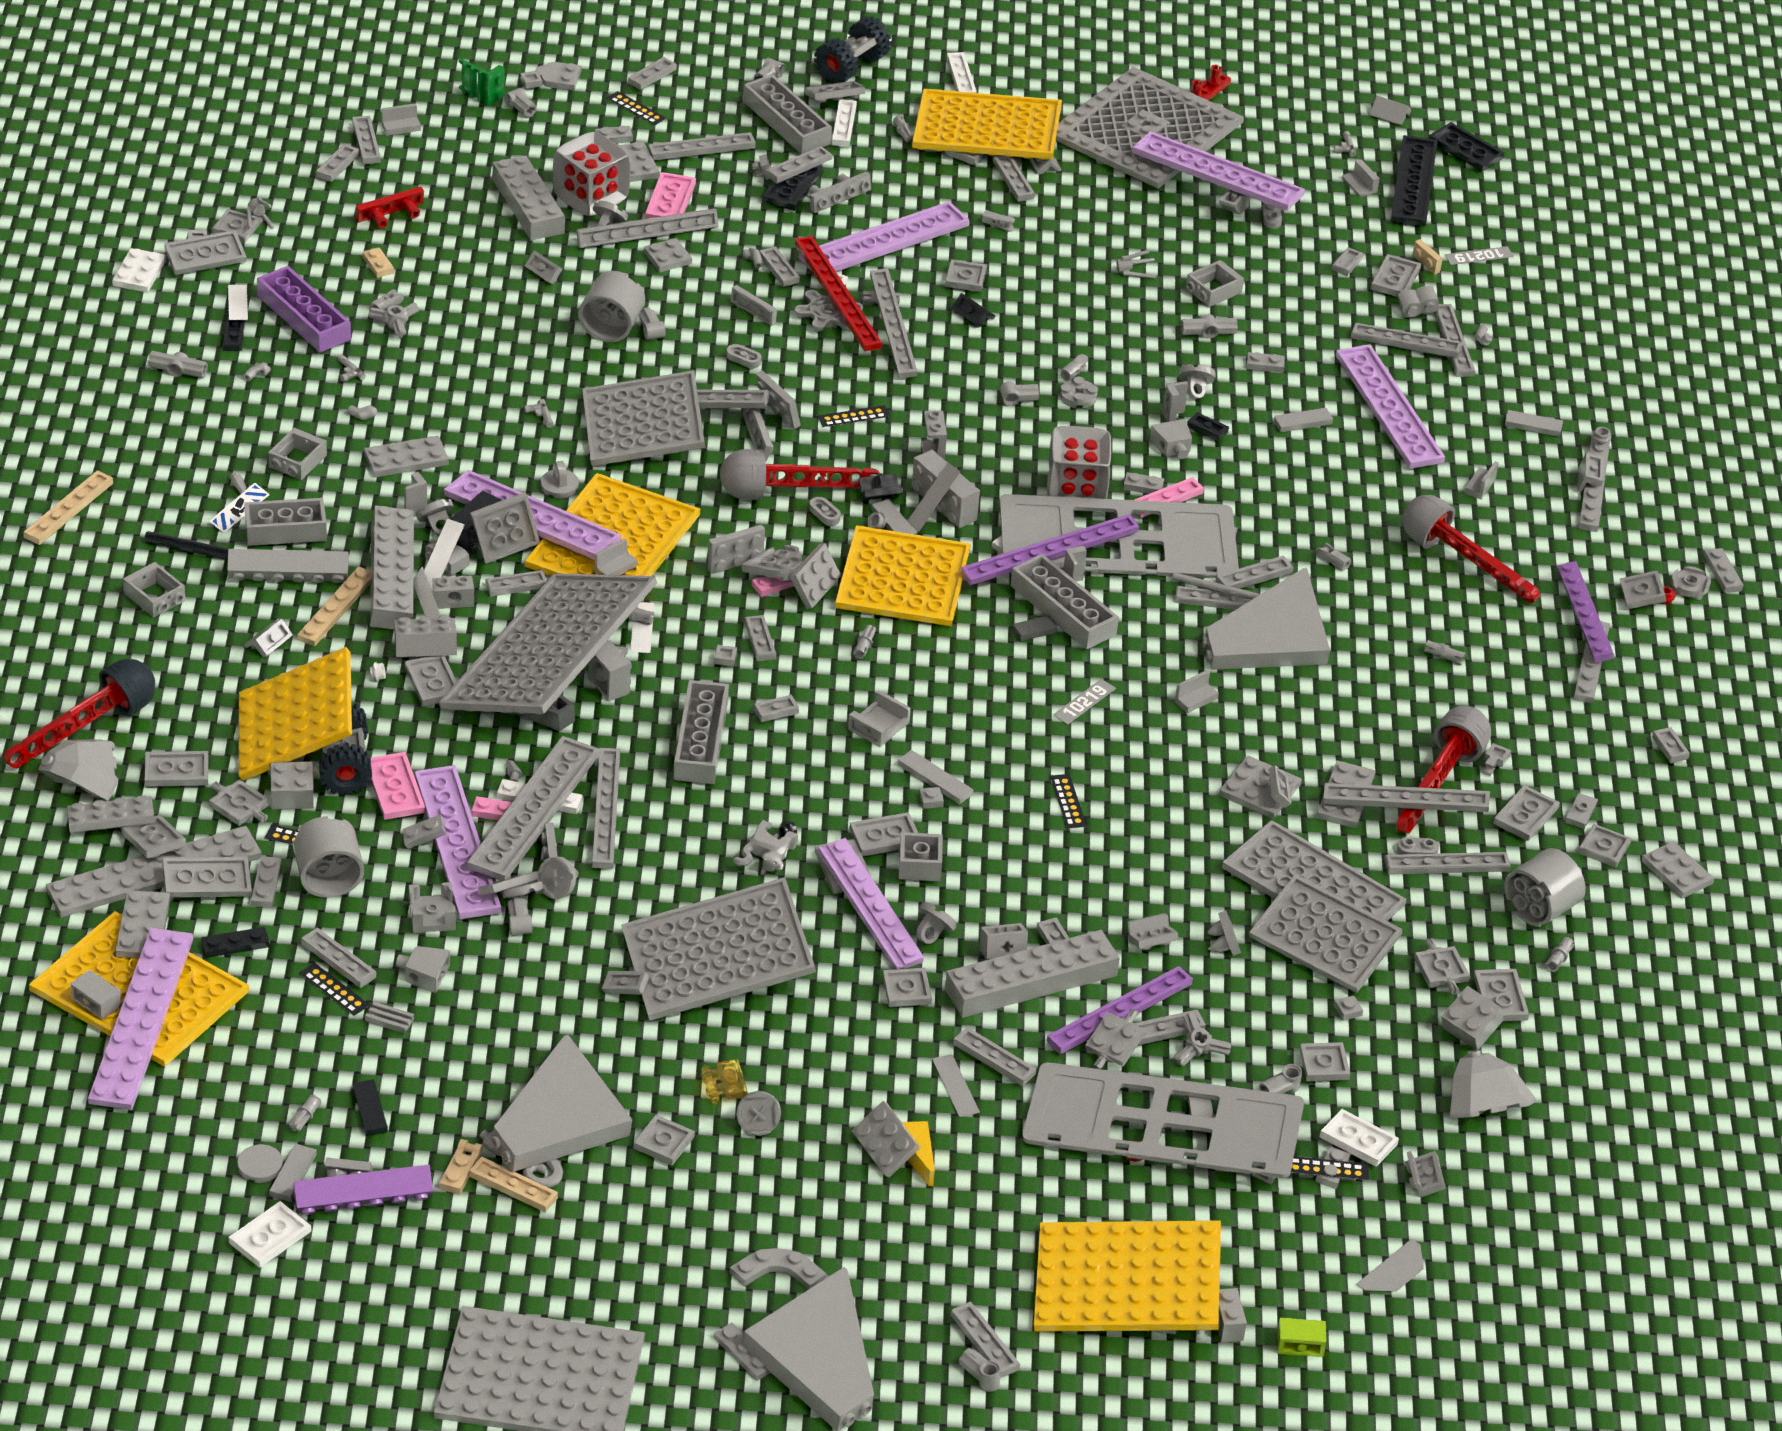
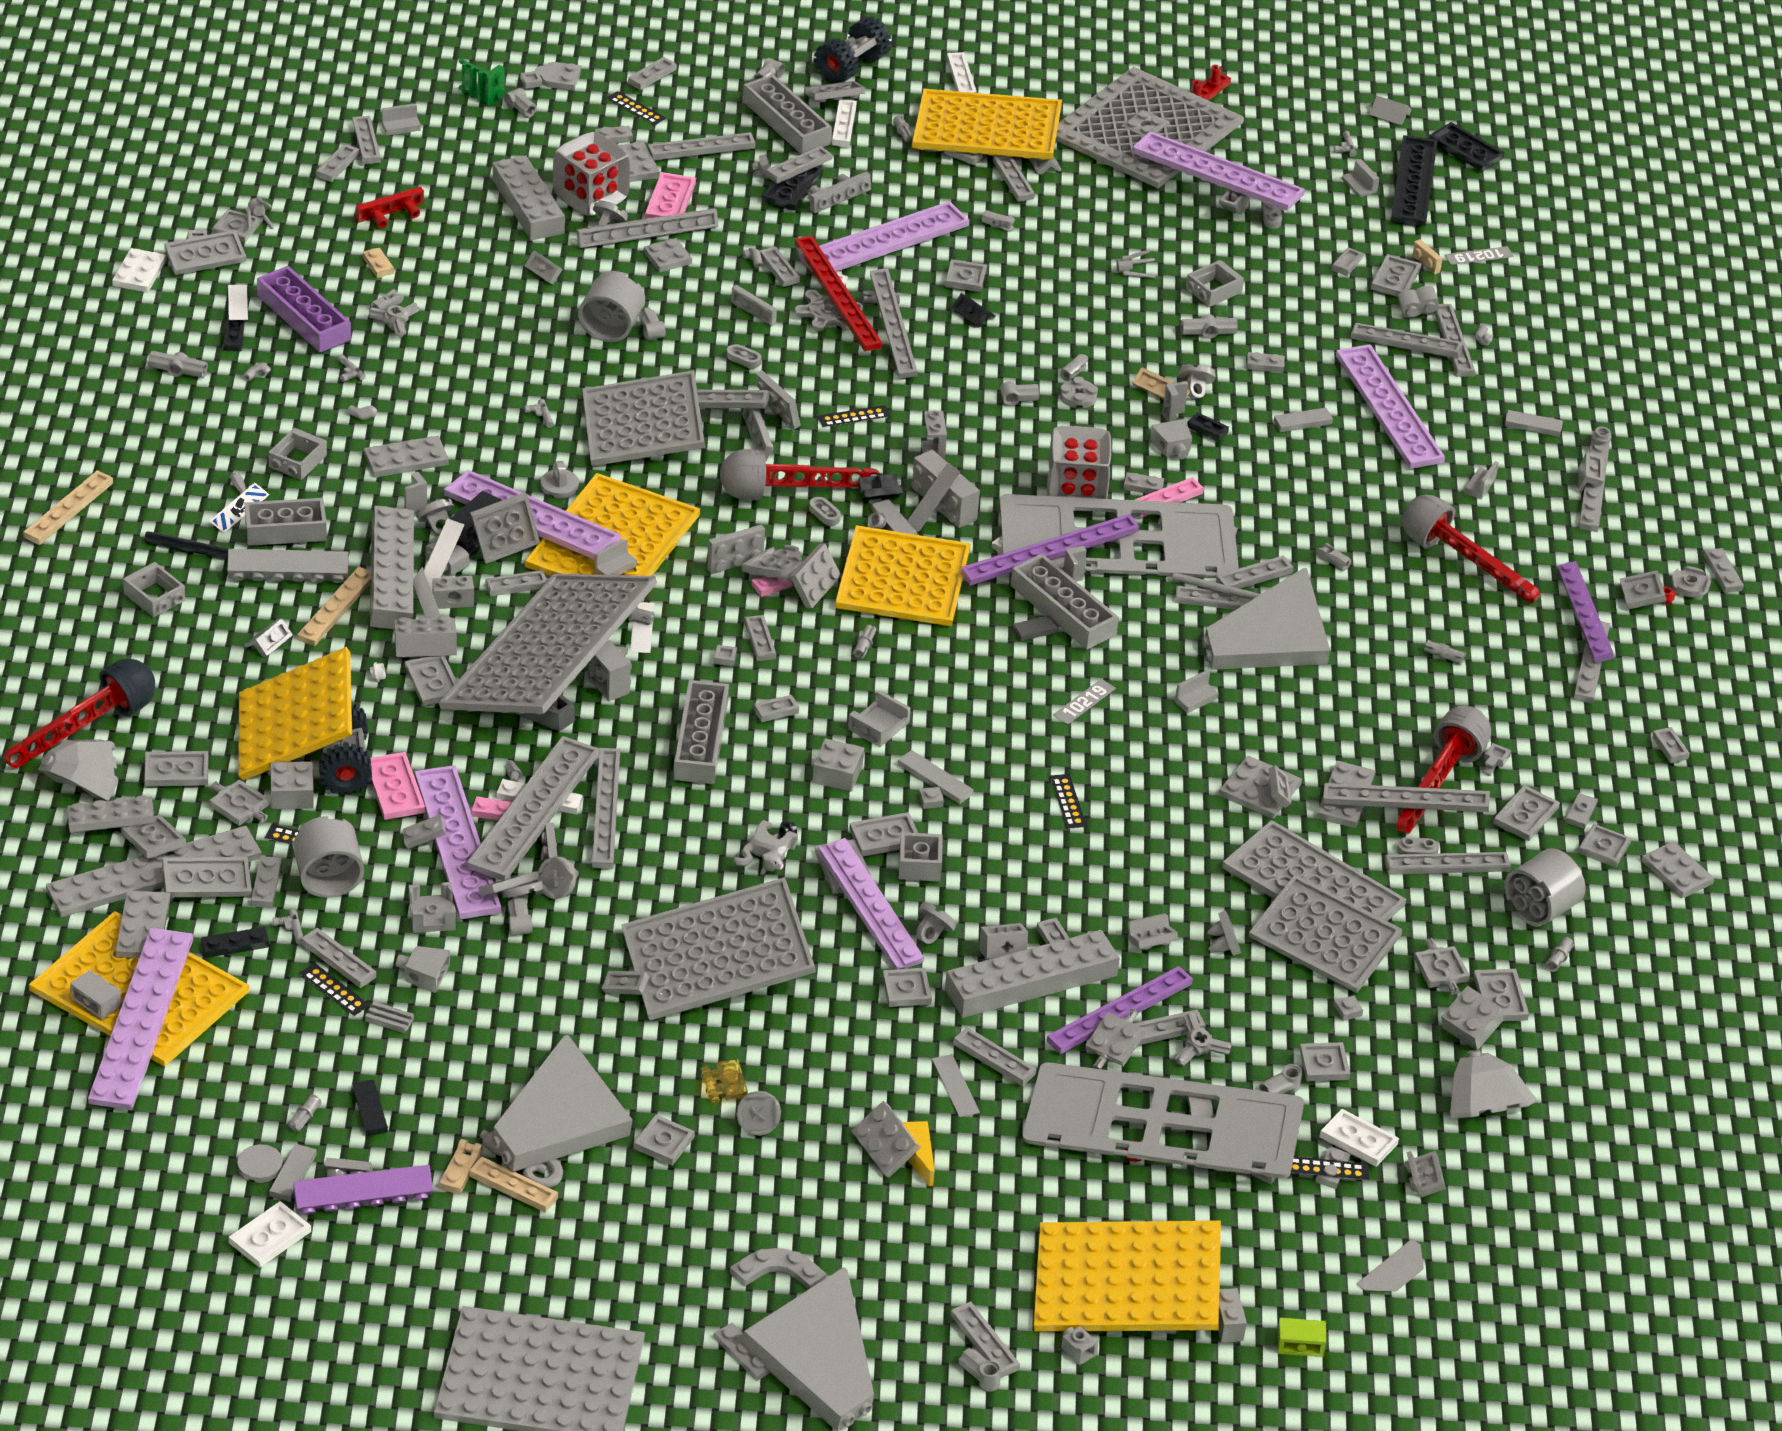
(291, 923): none -> light grey hose
(838, 765): none -> light grey brick
(1079, 1345): none -> light grey brick
(1152, 383): none -> tan plate

